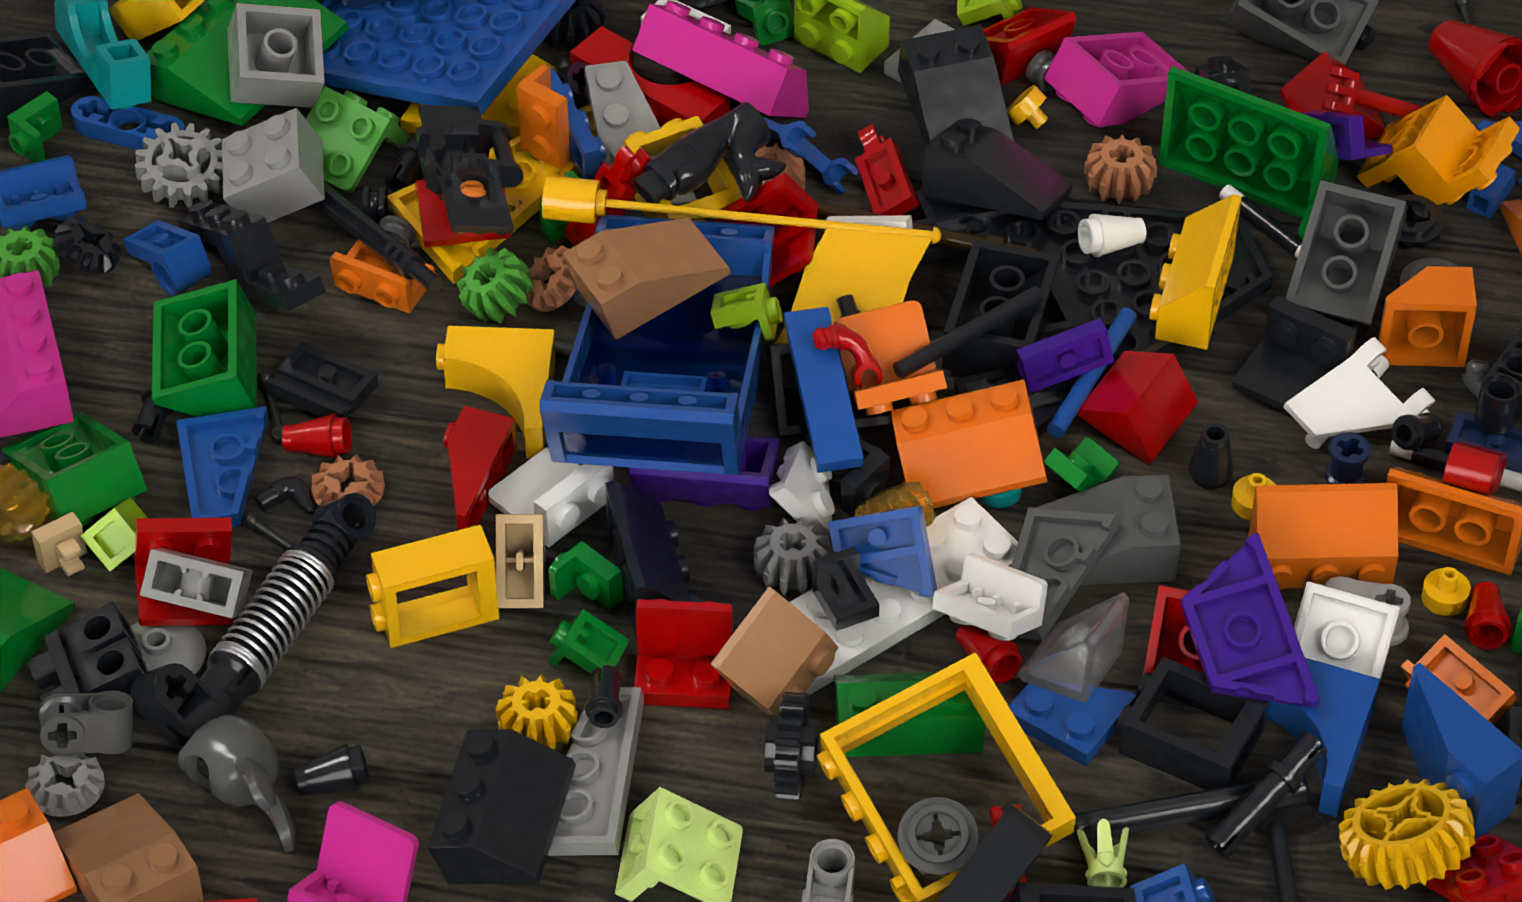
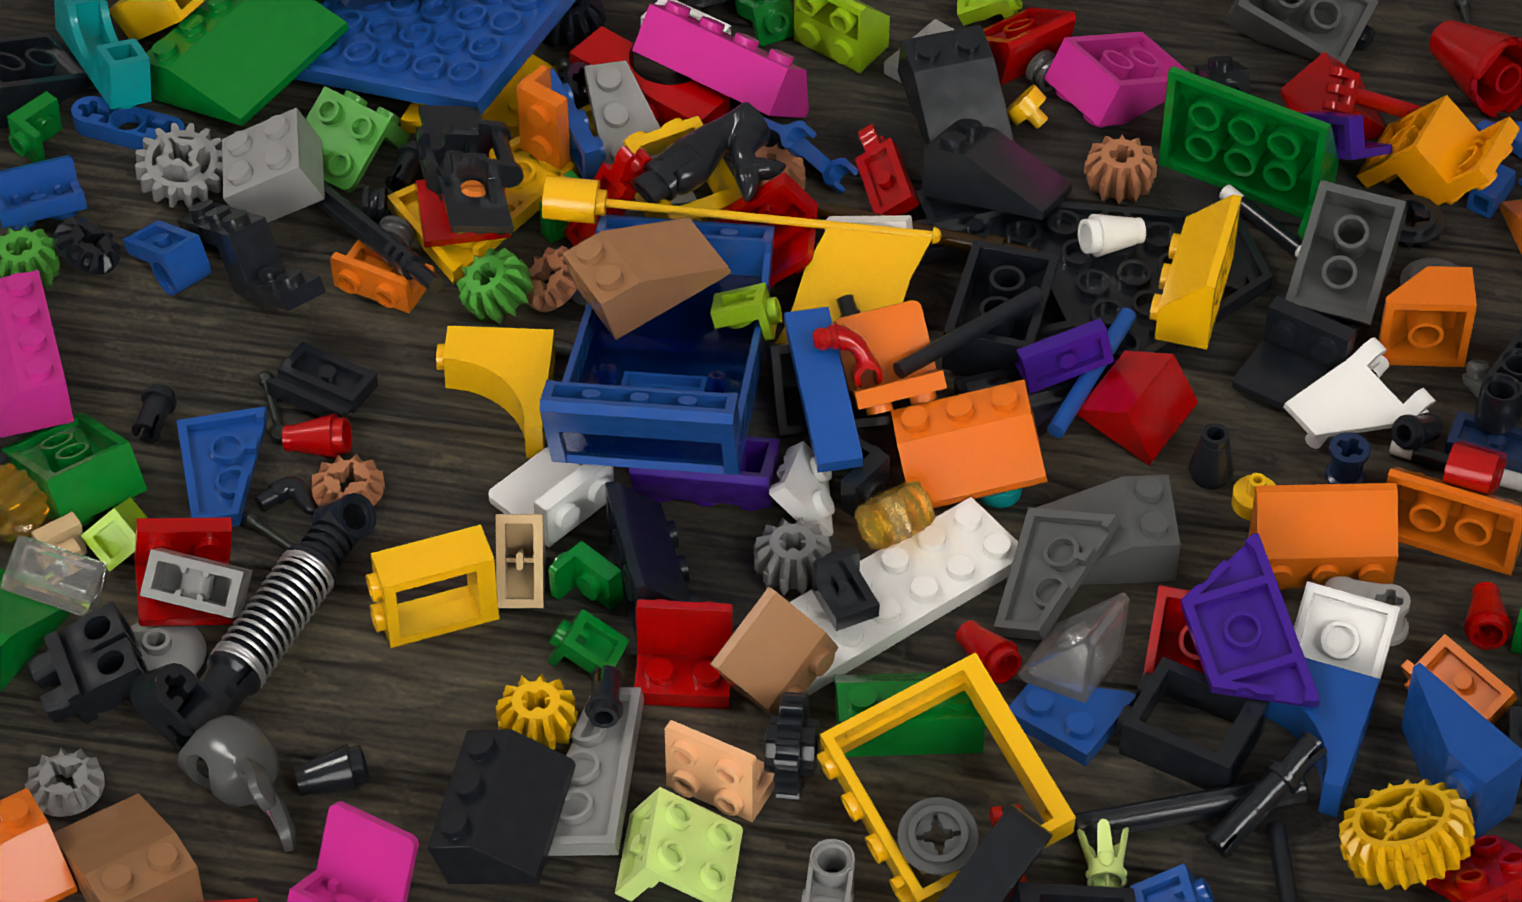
(54, 576): none -> clear slope
(93, 723): dark grey piece -> none
(205, 351): green slope -> none
(275, 55): light grey brick -> none
(479, 455): red slope -> none
(715, 772): none -> light nougat bracket
(890, 547): blue wing -> none
(993, 598): white bracket -> none
(1085, 466): green bracket -> none
(1445, 591): yellow tile -> none

